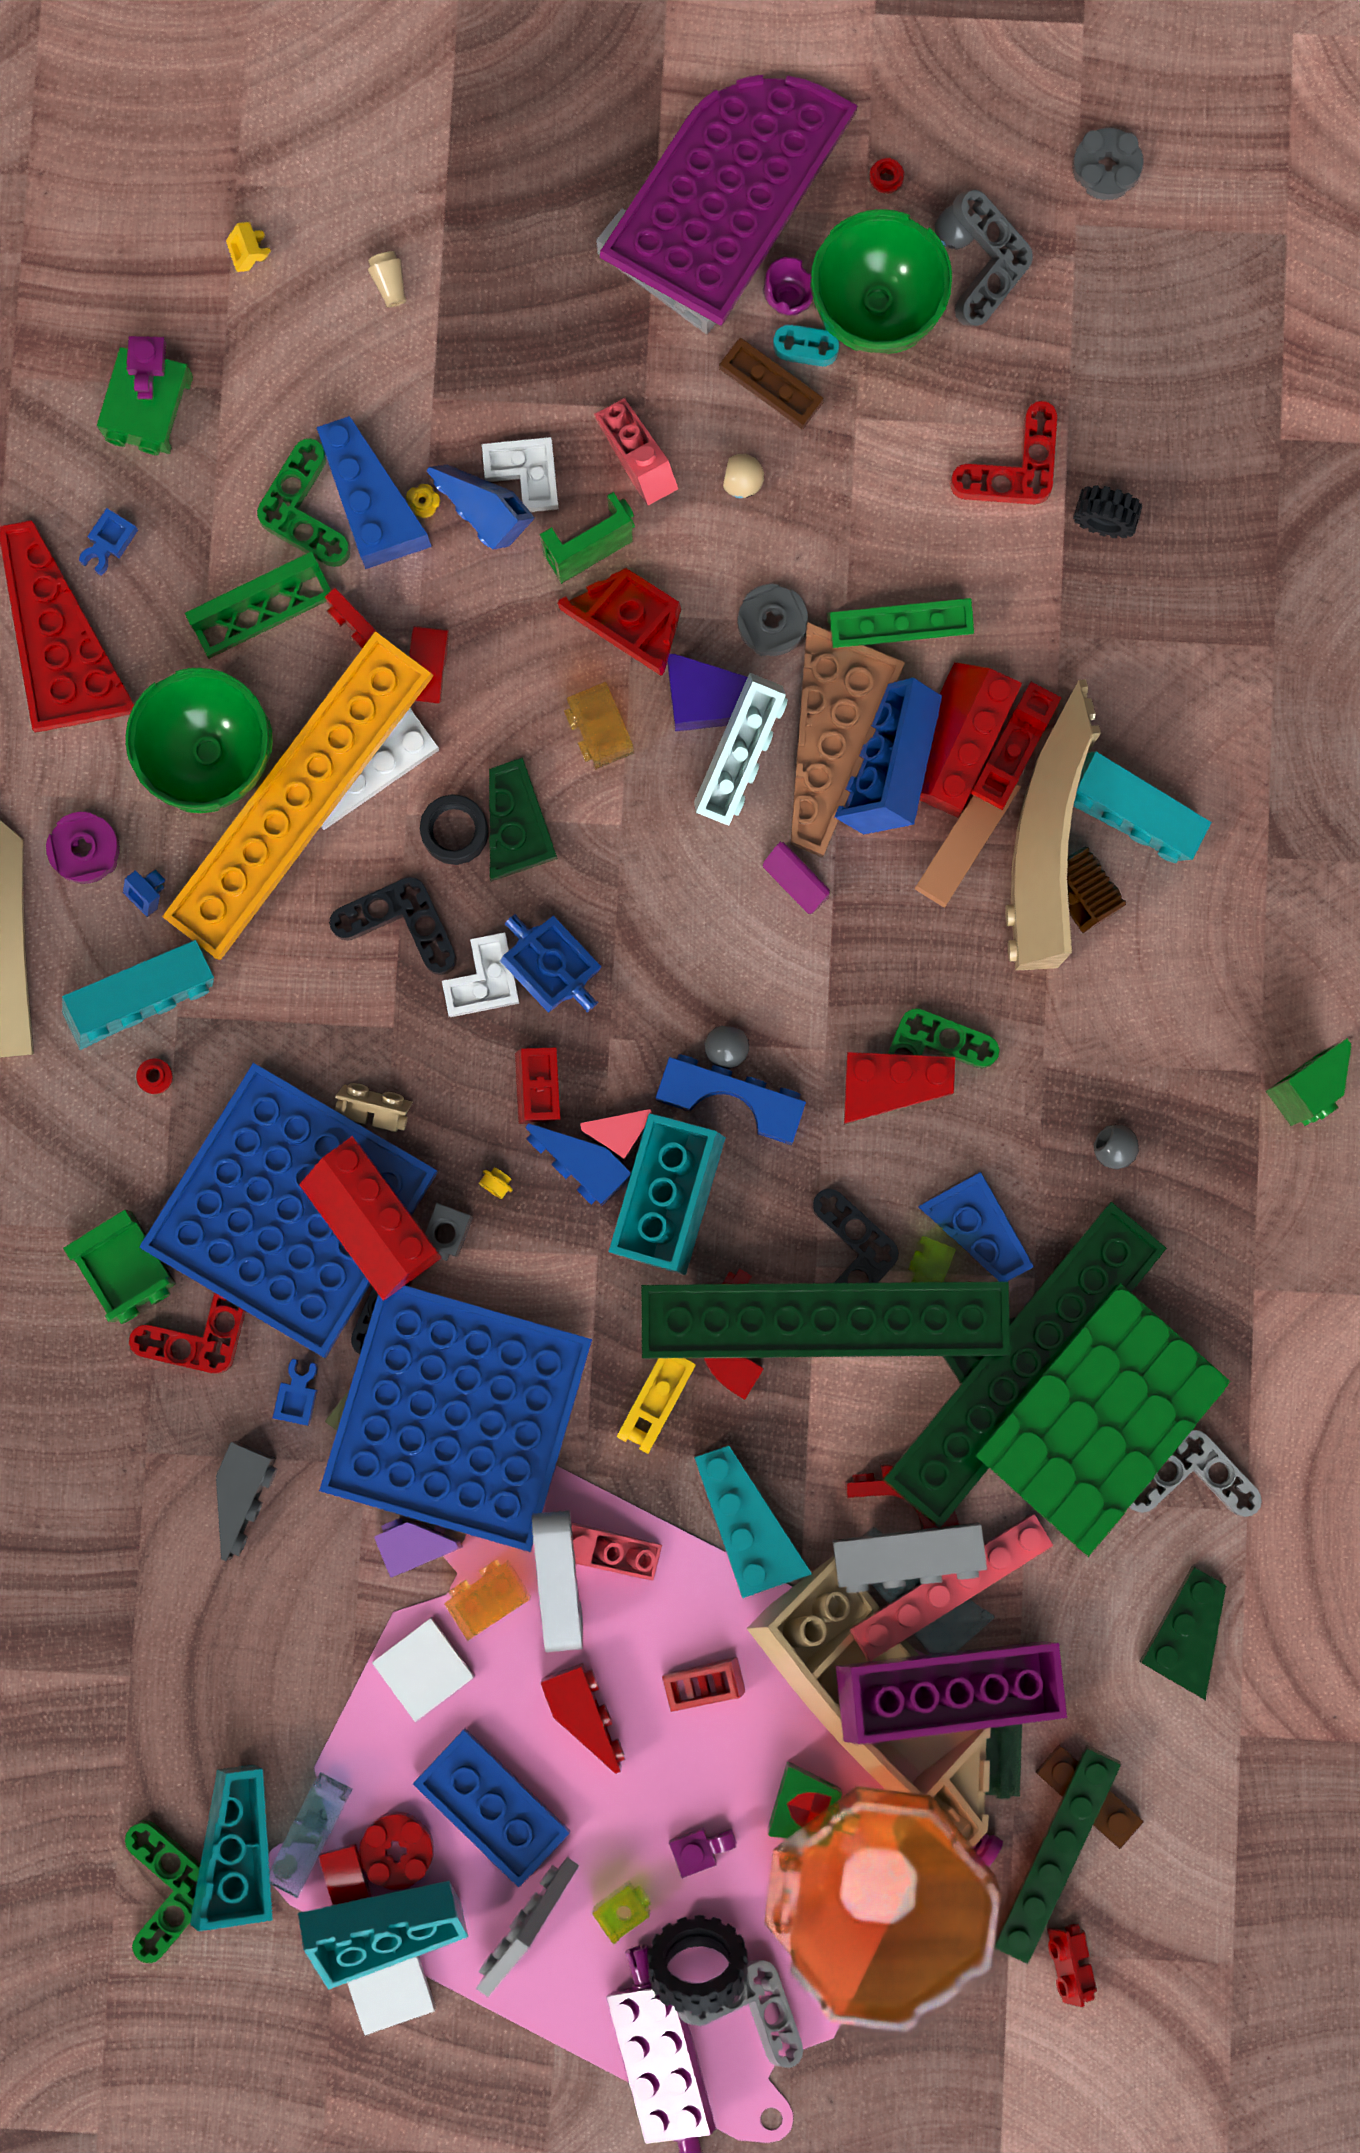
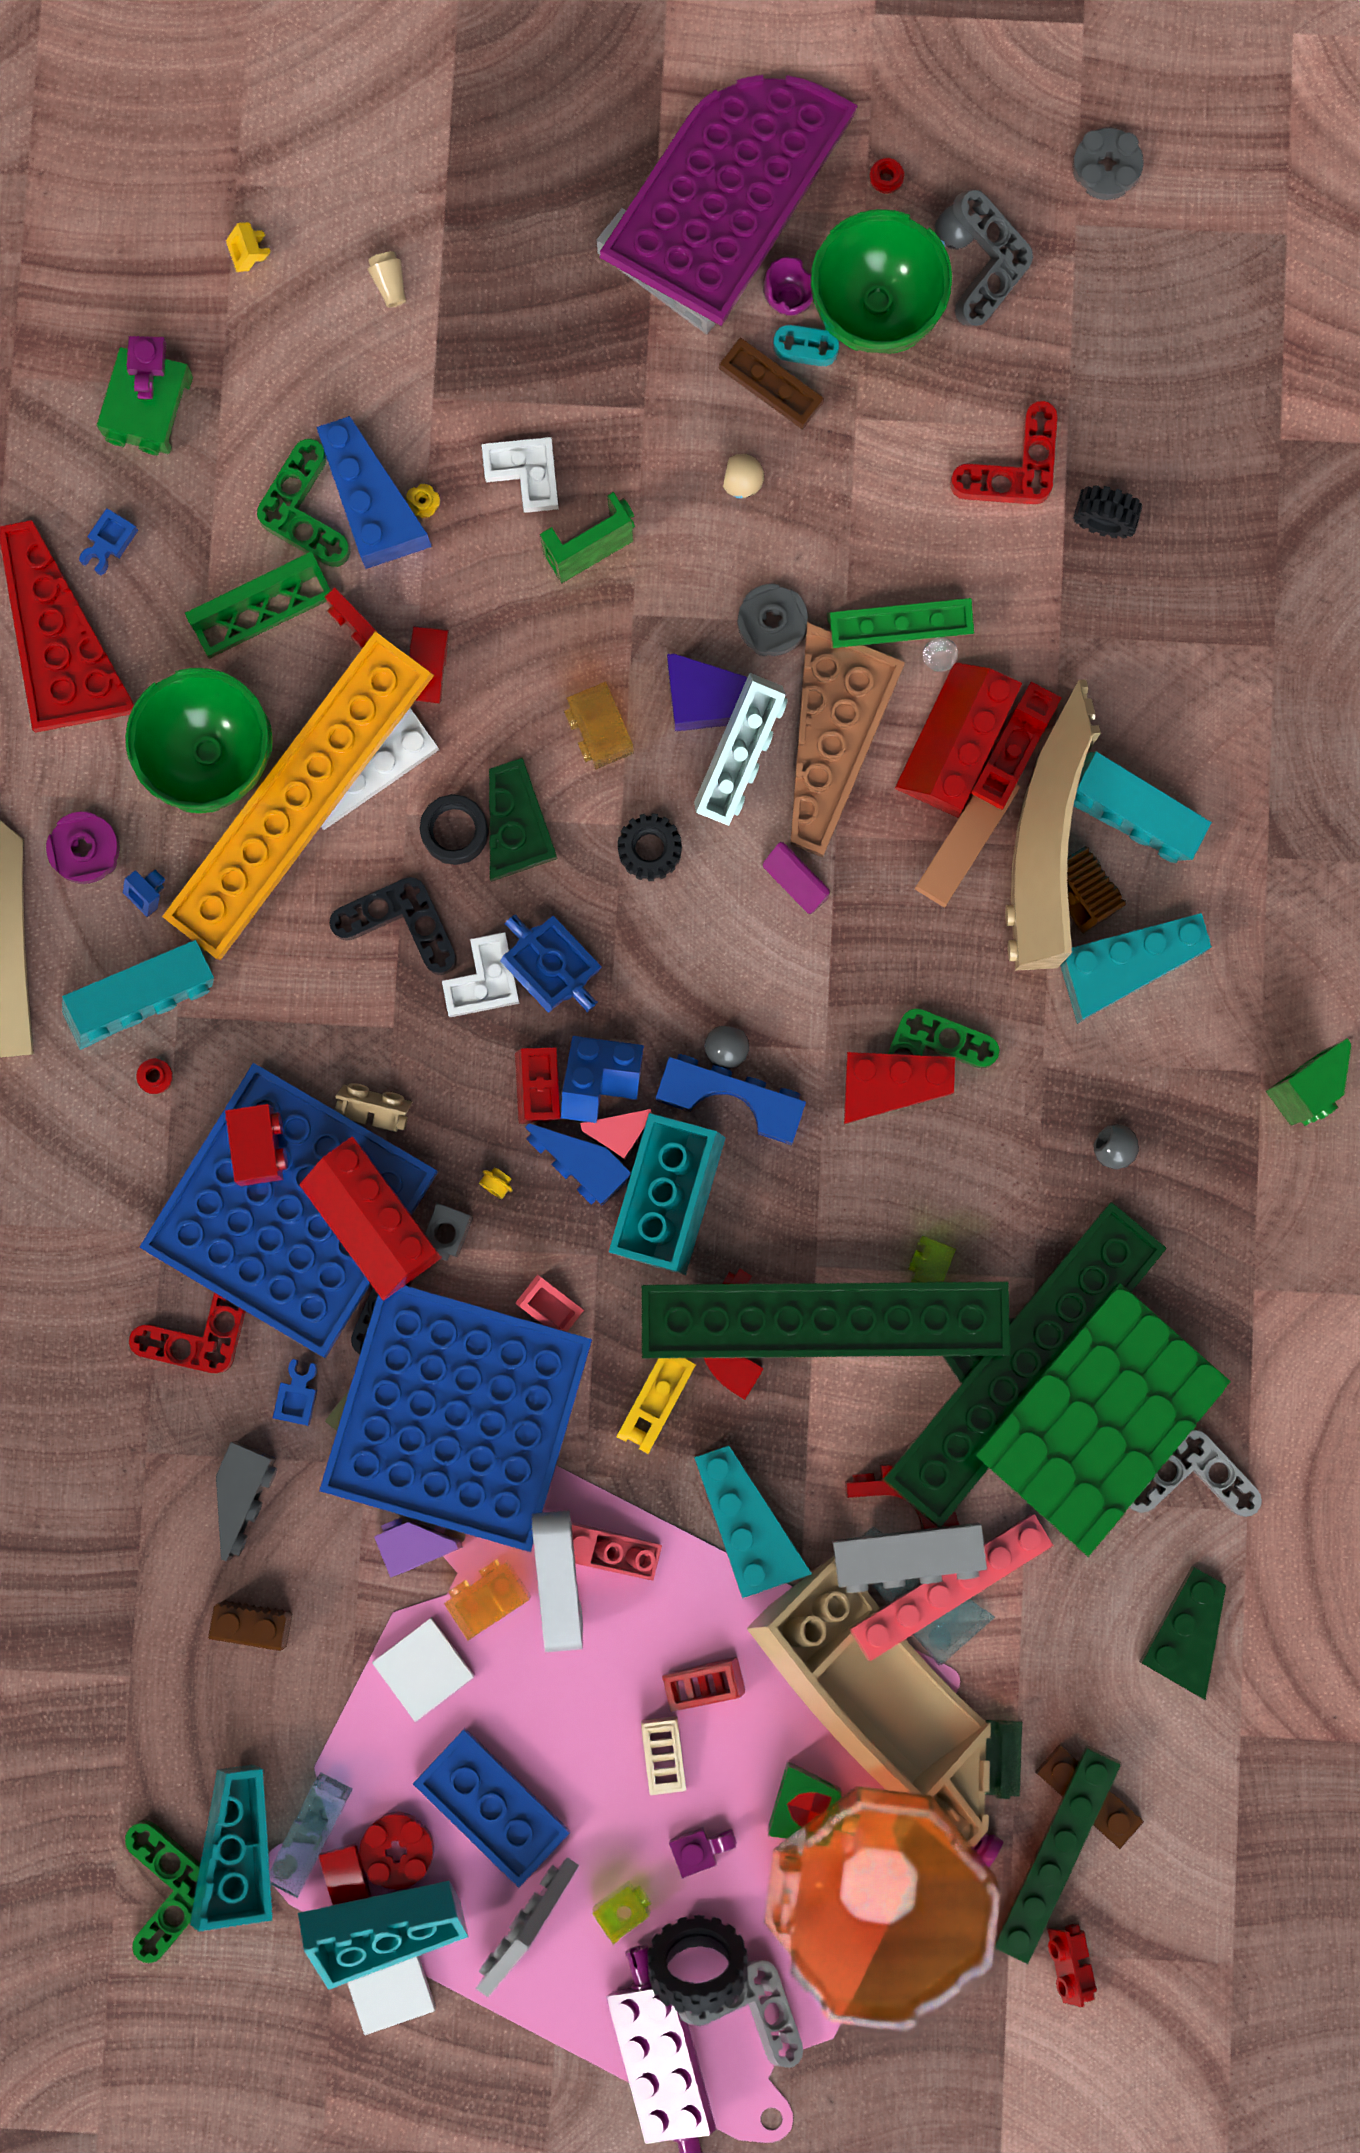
(118, 1269): green panel -> none
(250, 1625): none -> reddish brown brick
(255, 1144): none -> red brick
(488, 507): blue slope -> none
(549, 1305): none -> coral slope
(577, 1710): red slope -> none
(599, 1069): none -> blue brick
(629, 616): red wing -> none
(637, 451): coral slope -> none
(649, 868): none -> black tyre
(663, 1725): none -> tan slope
(864, 1261): black beam -> none
(894, 760): blue wedge -> none
(940, 654): none -> clear plate
(950, 1692): magenta brick -> none
(980, 1226): blue wing -> none
(1123, 964): none -> teal wedge

